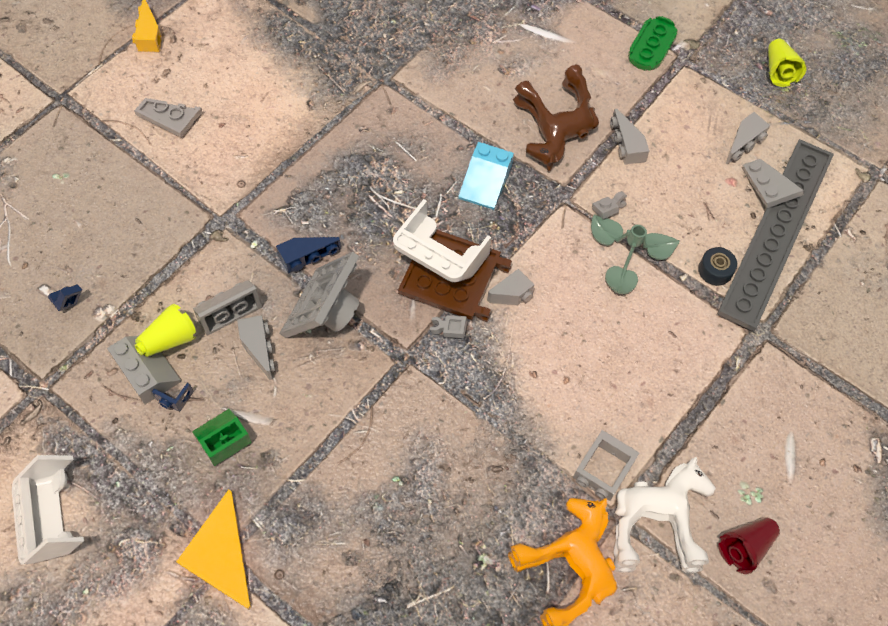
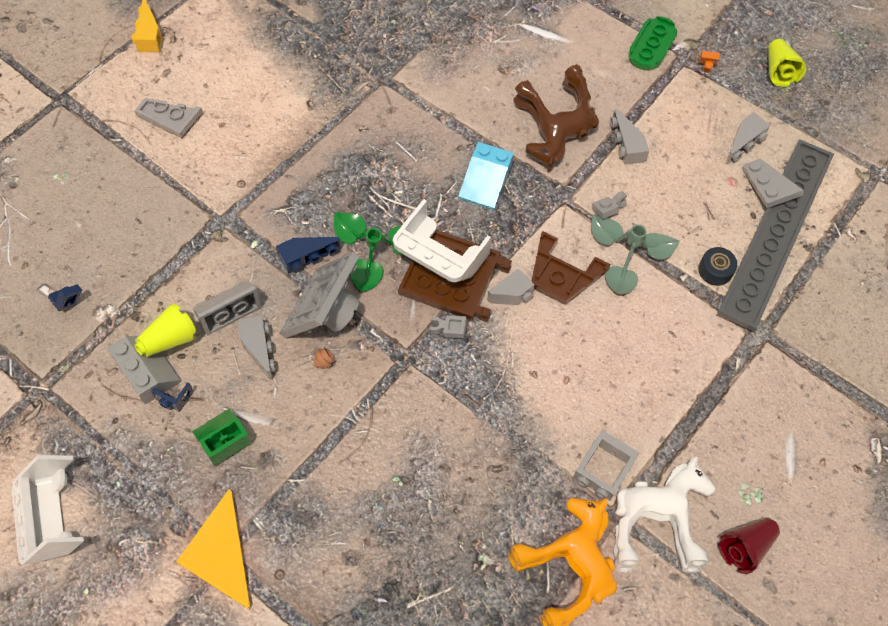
(323, 358): none -> nougat plate
(348, 229): none -> green plant
(560, 278): none -> reddish brown wing
(708, 60): none -> orange tile

